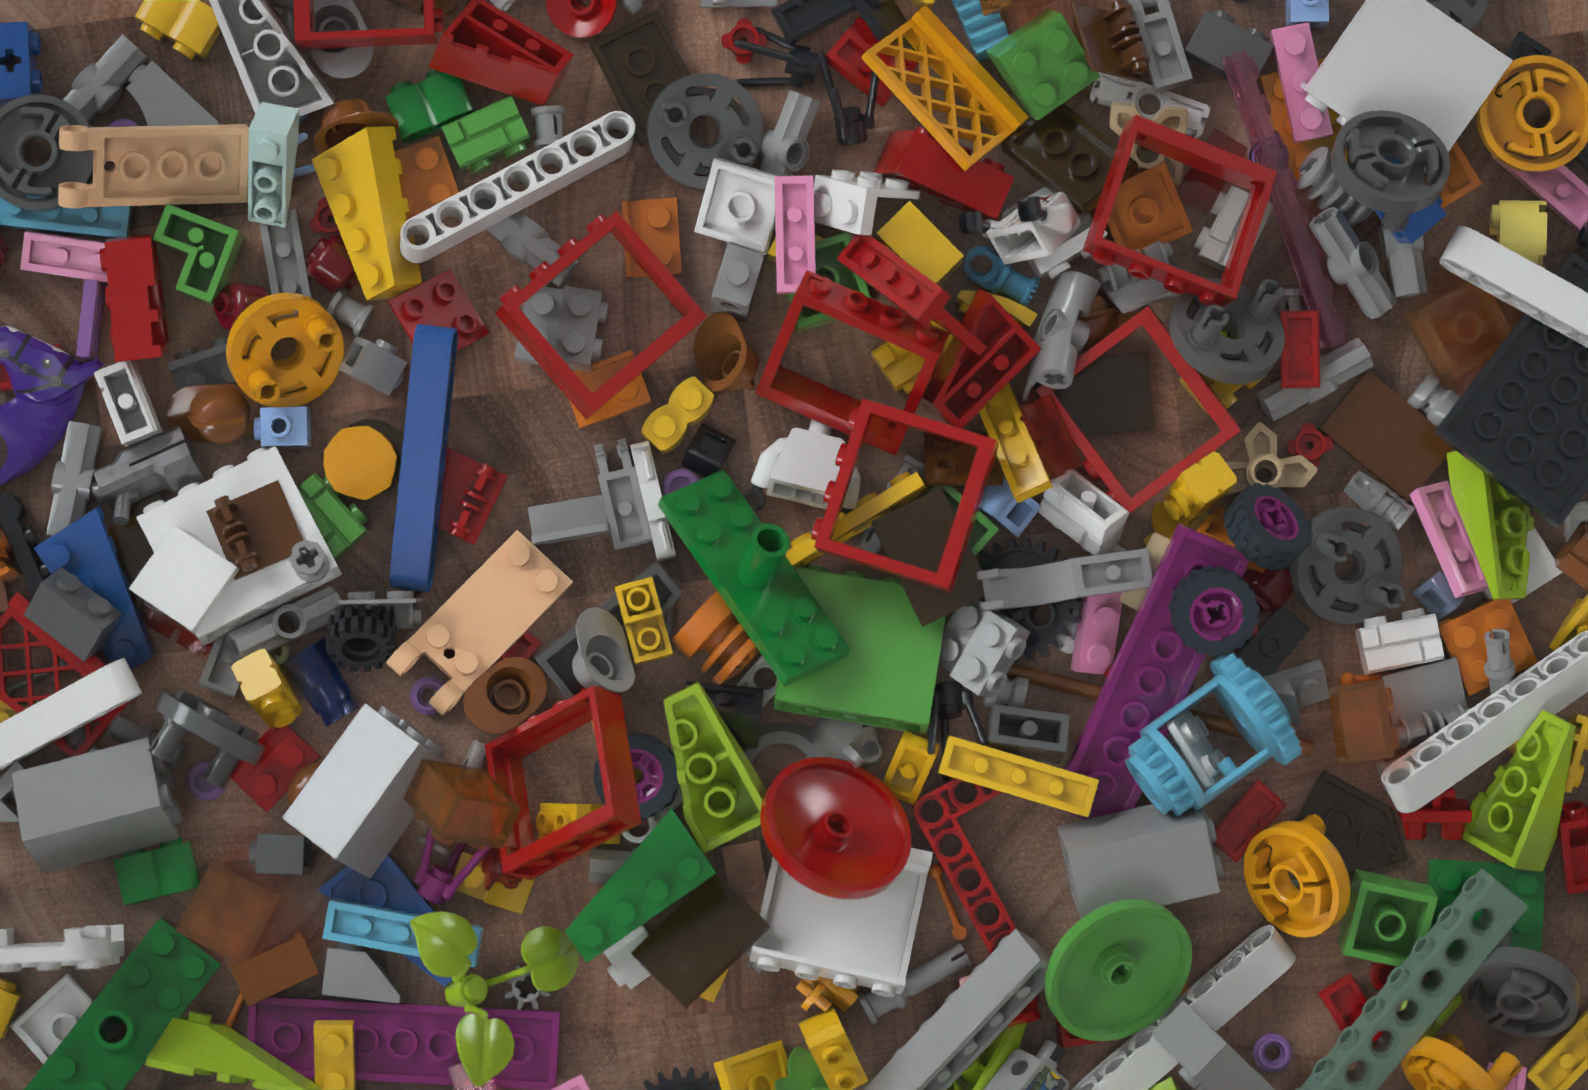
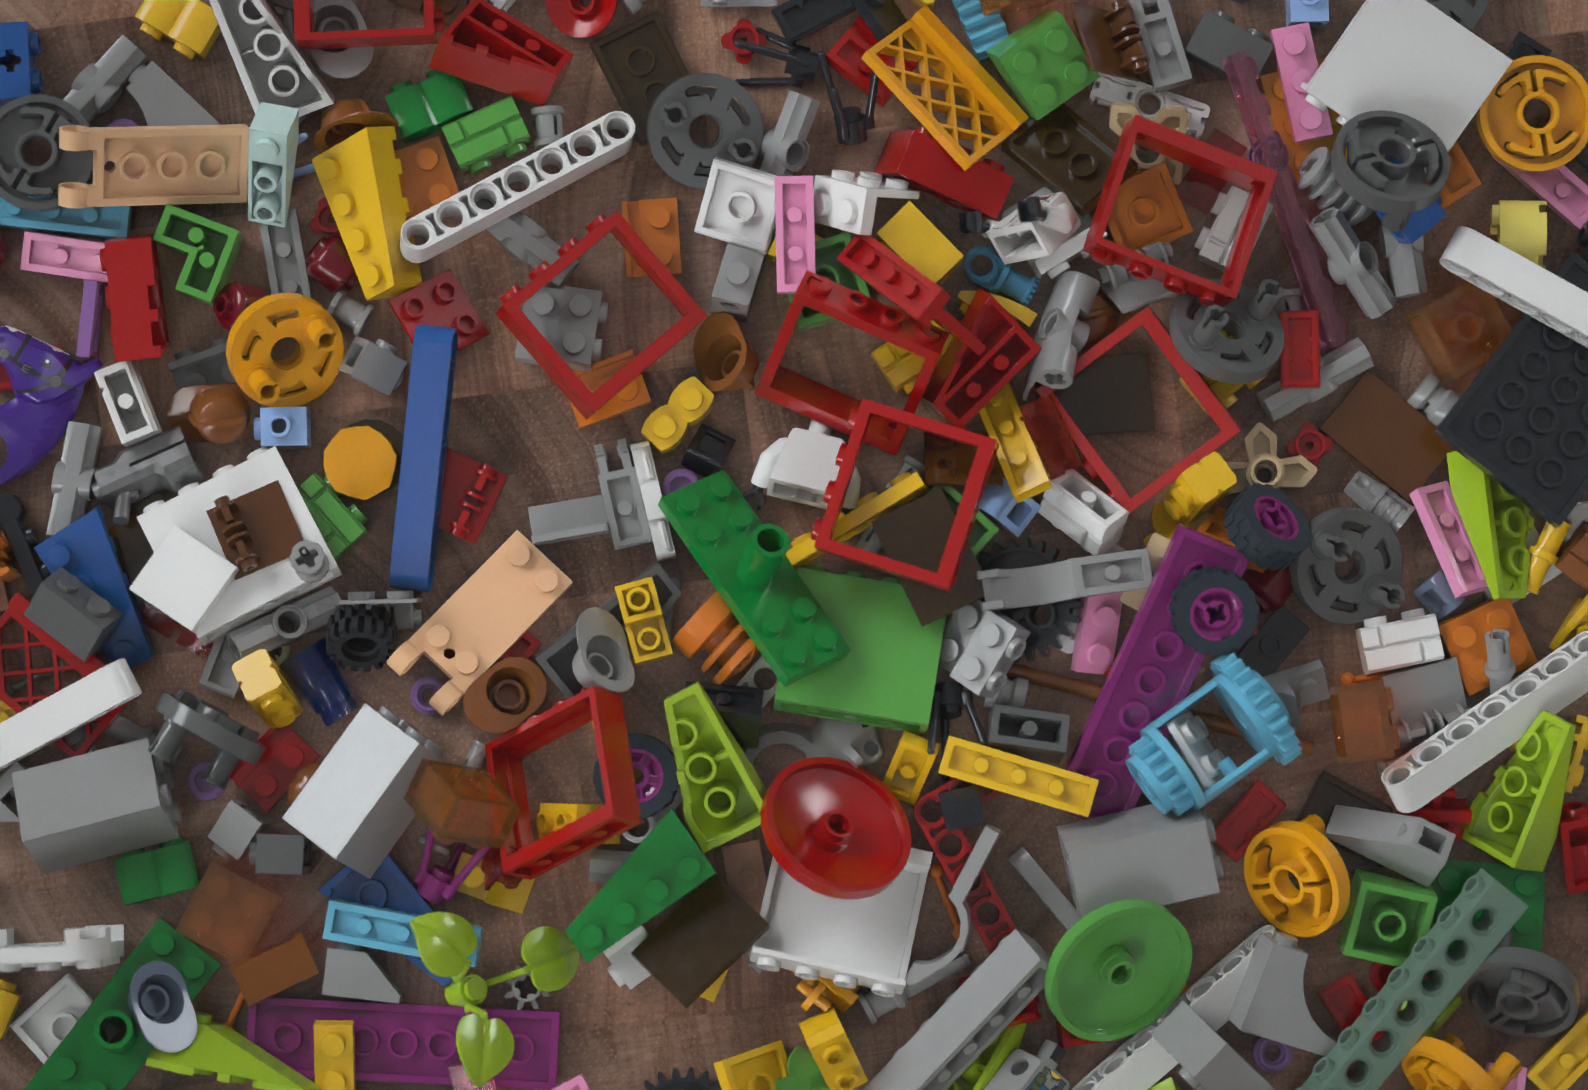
(162, 1007): none -> sand blue piece
(236, 829): none -> light grey slope
(923, 968): none -> light grey piece
(961, 808): none -> black slope
(1044, 888): none -> light grey beam
(1273, 997): none -> light grey arch
(1393, 840): none -> light grey slope
(1544, 554): none -> yellow pin

